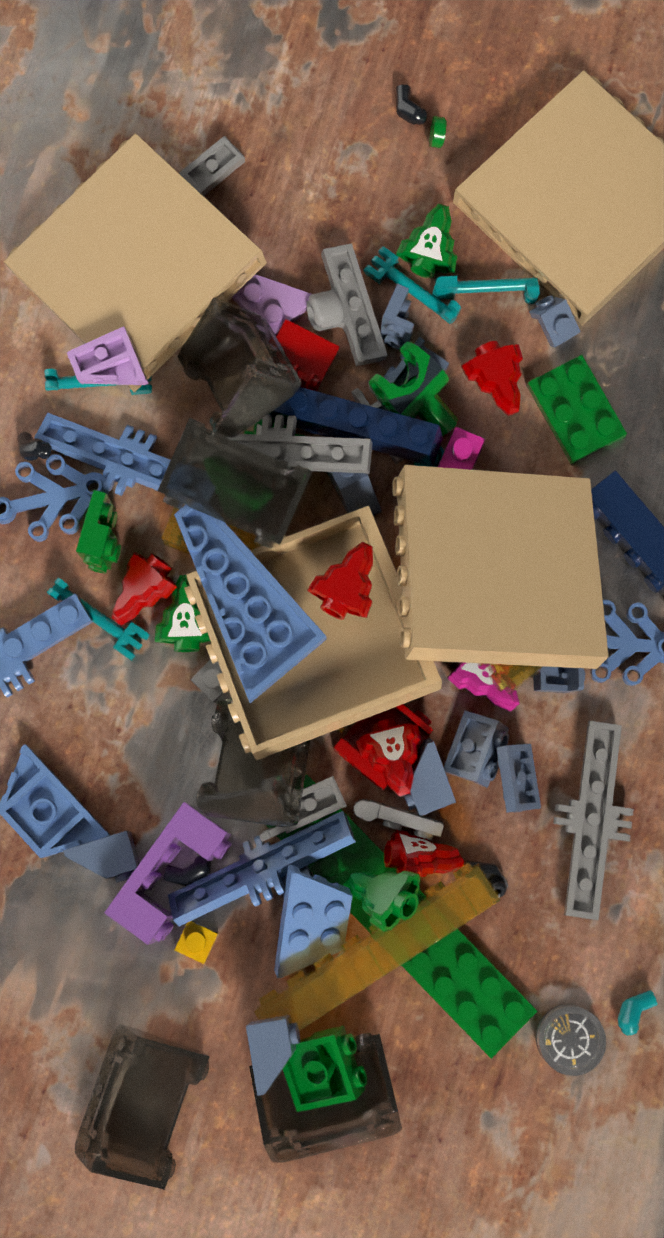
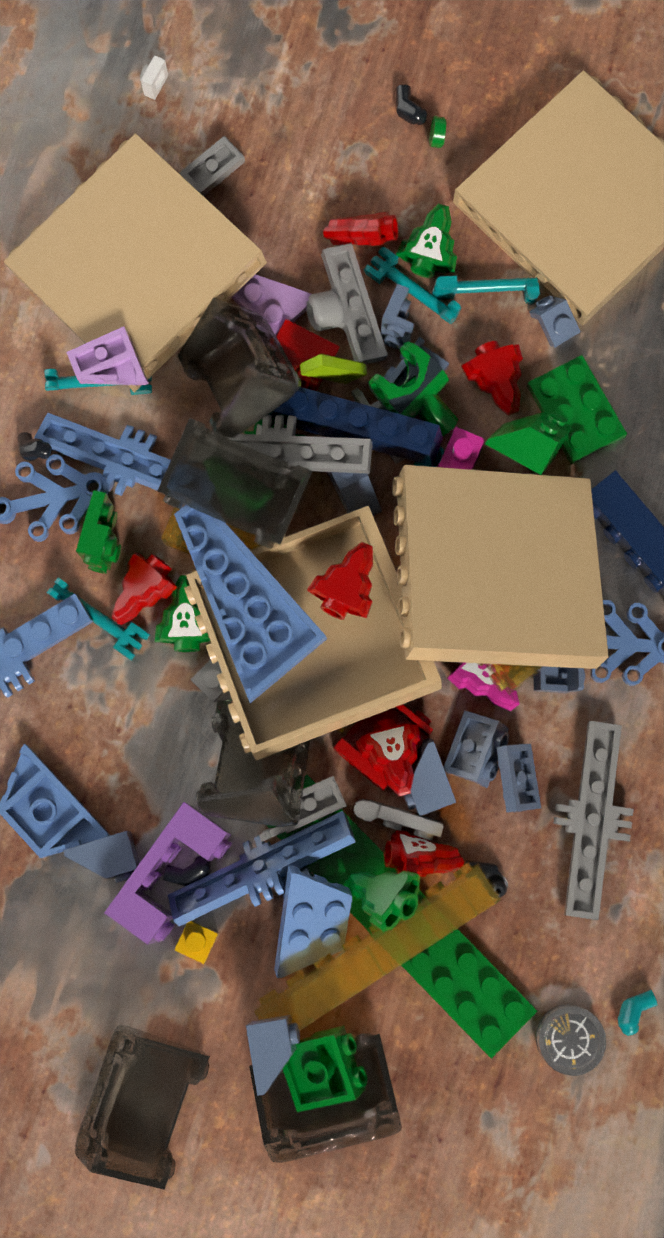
(153, 77): none -> white plate
(333, 369): none -> lime tile
(362, 229): none -> red rock
(531, 440): none -> green slope

